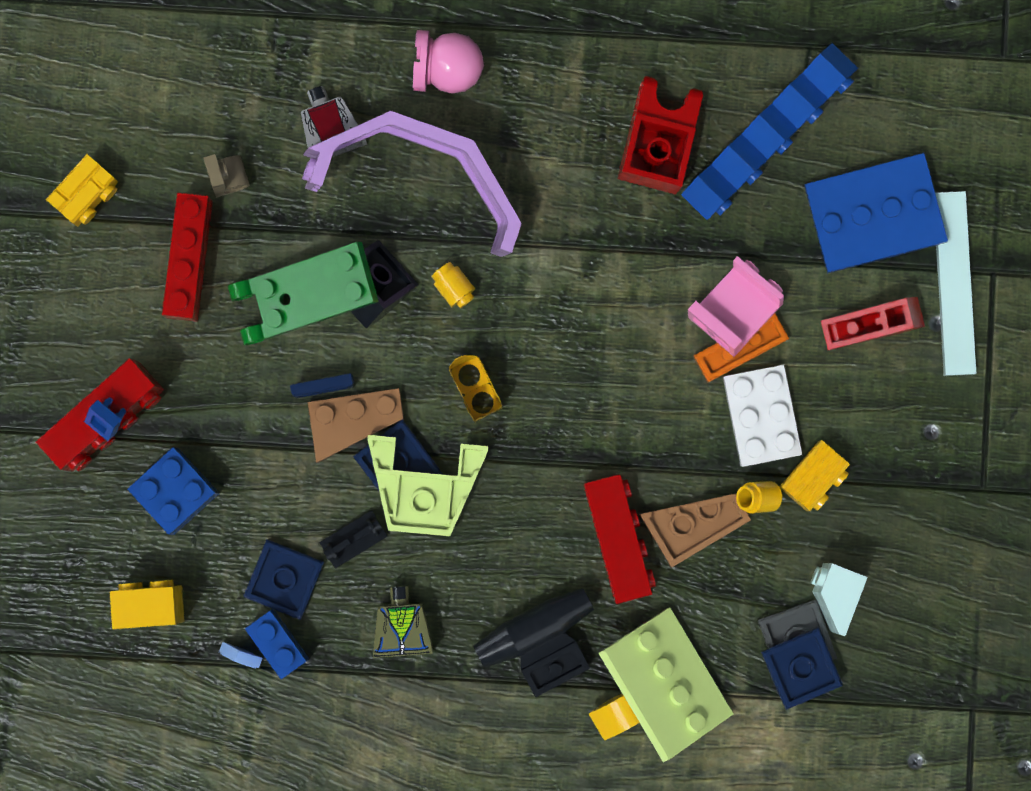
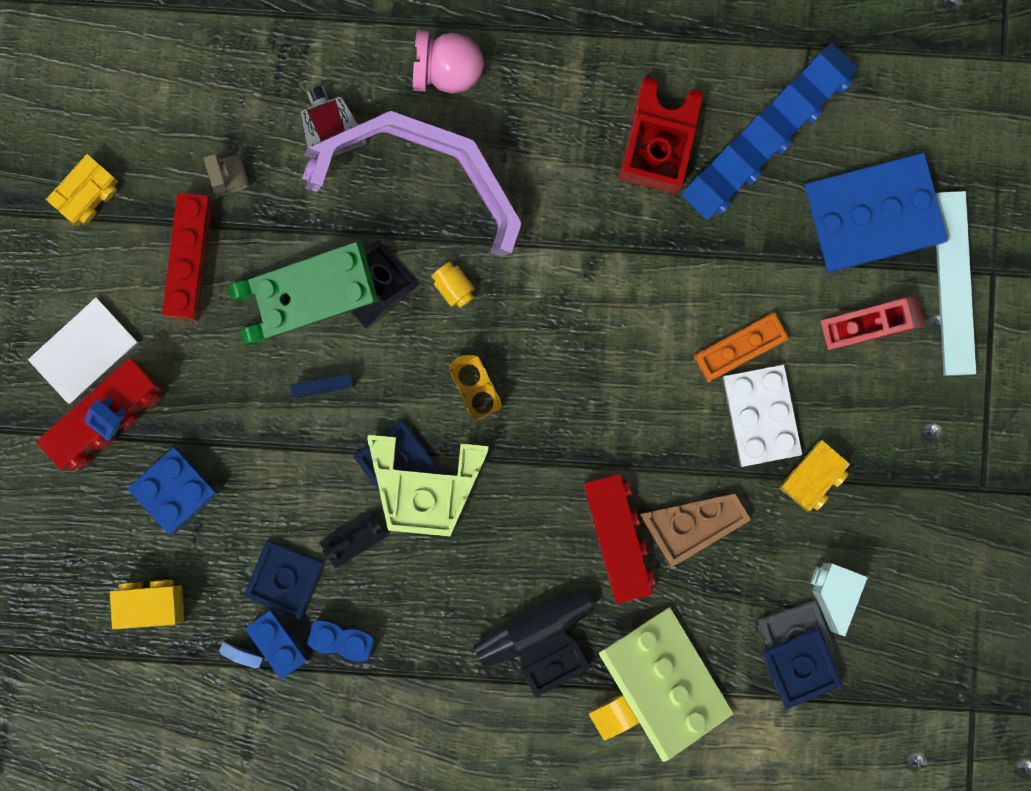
(83, 351): none -> white tile
(349, 419): medium nougat wing -> none
(350, 643): none -> blue brick
(401, 627): torso -> none
(737, 306): bright pink panel -> none
(759, 497): yellow brick -> none

